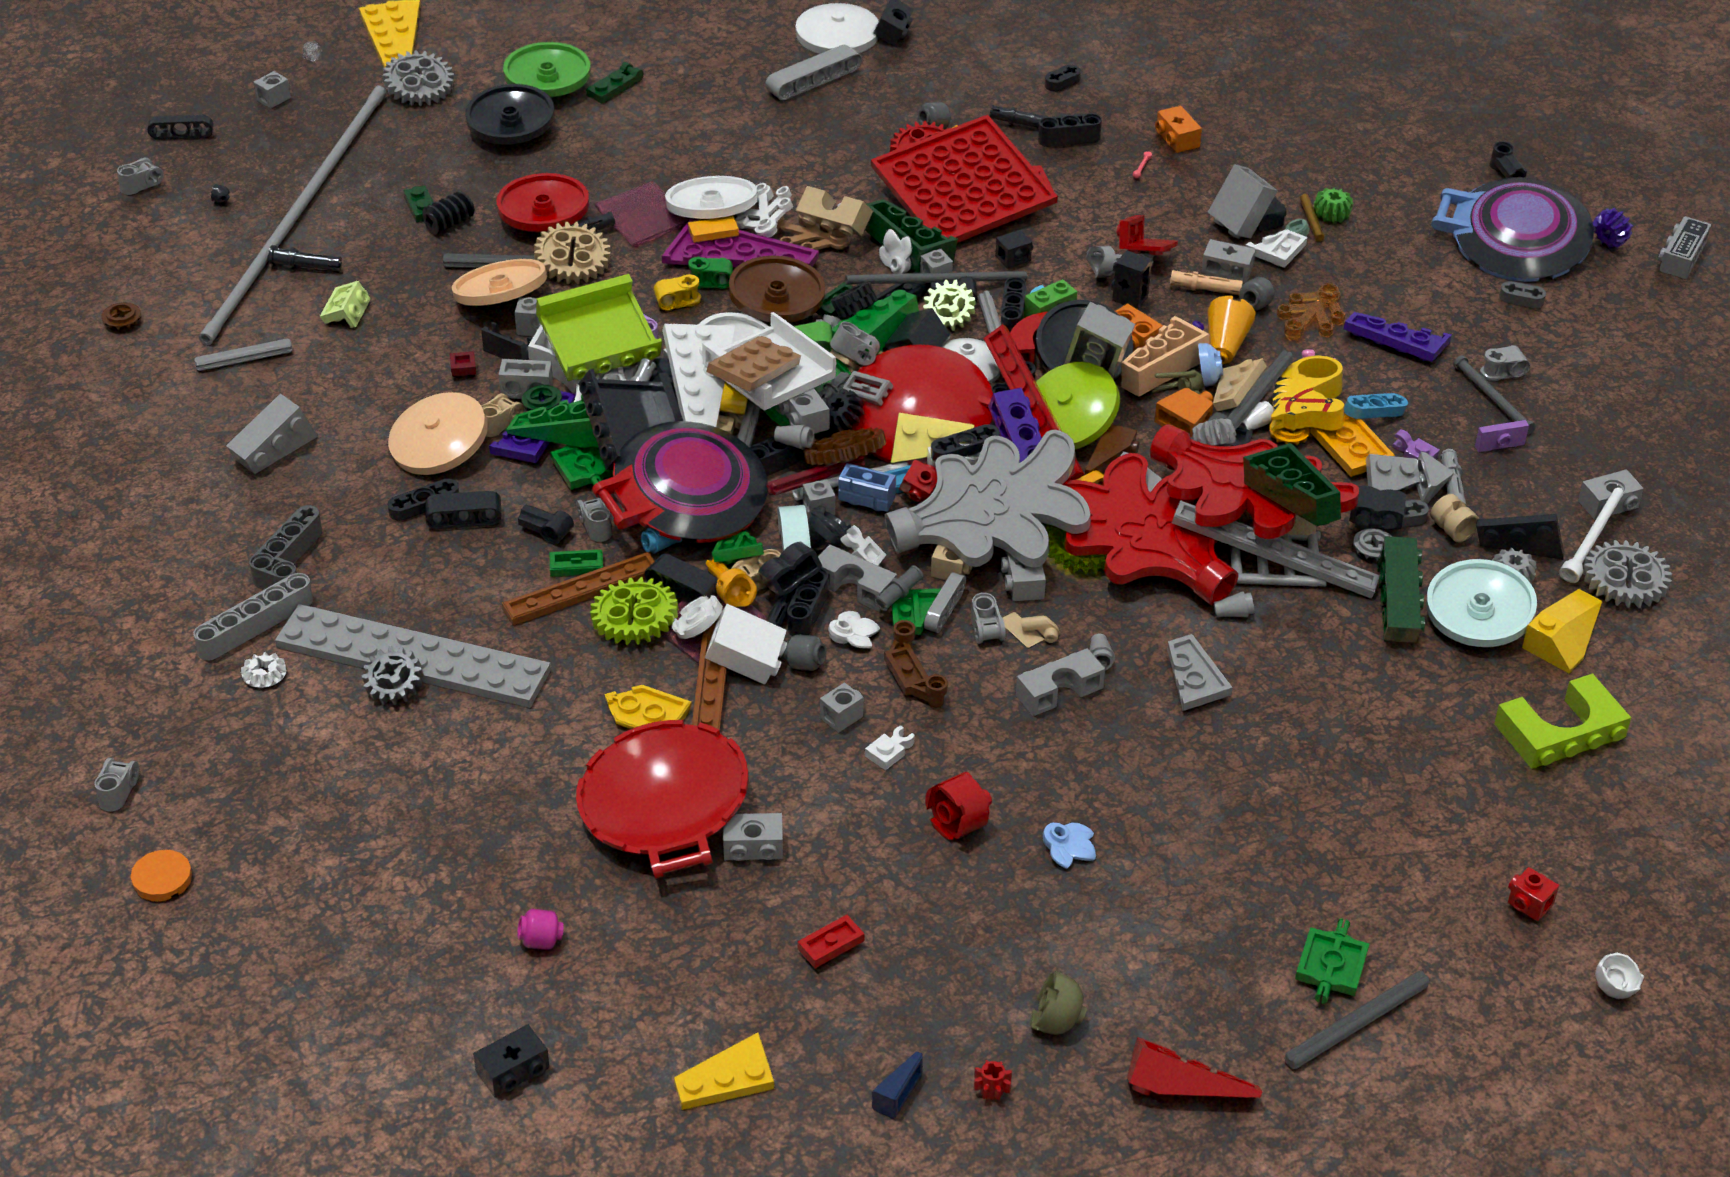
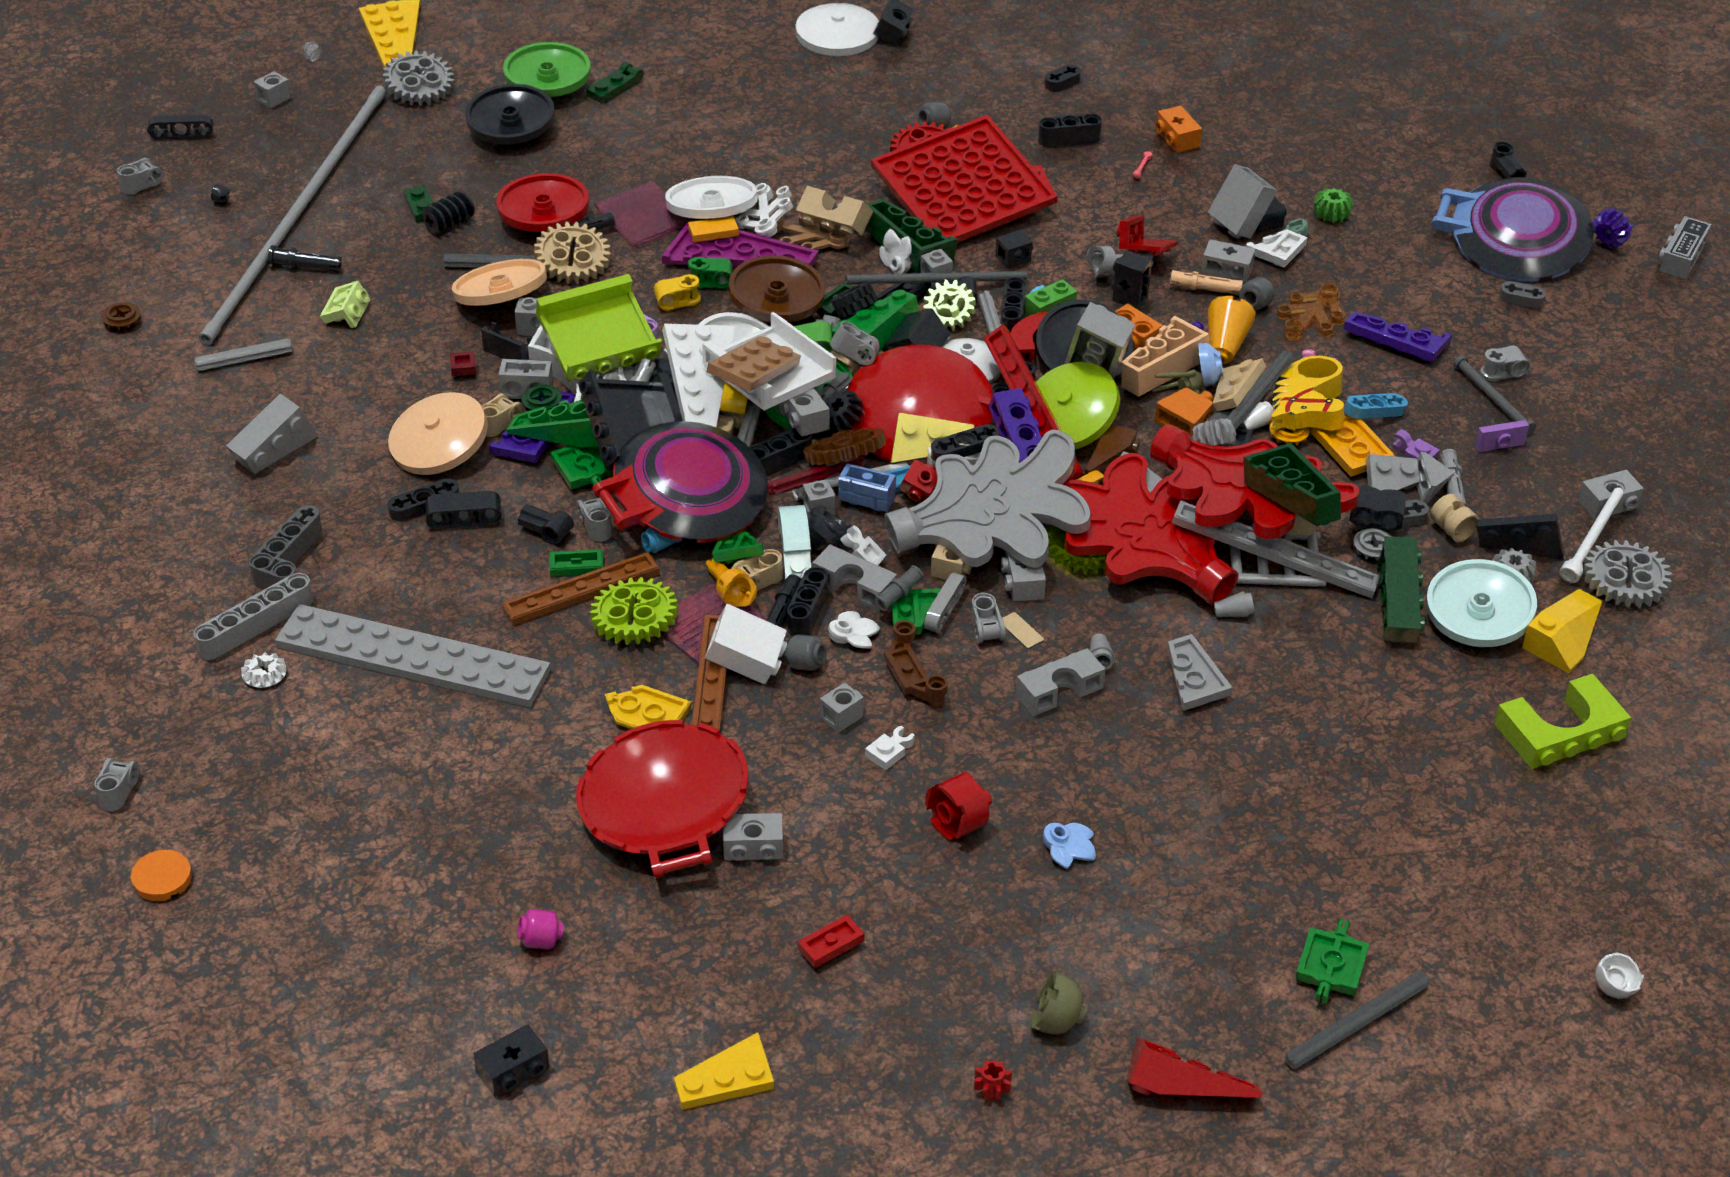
(392, 675): gear -> none
(682, 578): black beam -> none
(697, 617): white tile -> none
(786, 572): black brick -> none
(796, 435): light grey cone -> none
(813, 72): light grey beam -> none
(879, 393): light grey tile -> none
(896, 1088): dark blue slope -> none
(1015, 116): black pin -> none
(1043, 625): tan arm -> none
(1312, 218): pearl gold bar -> none
(1532, 893): red brick -> none

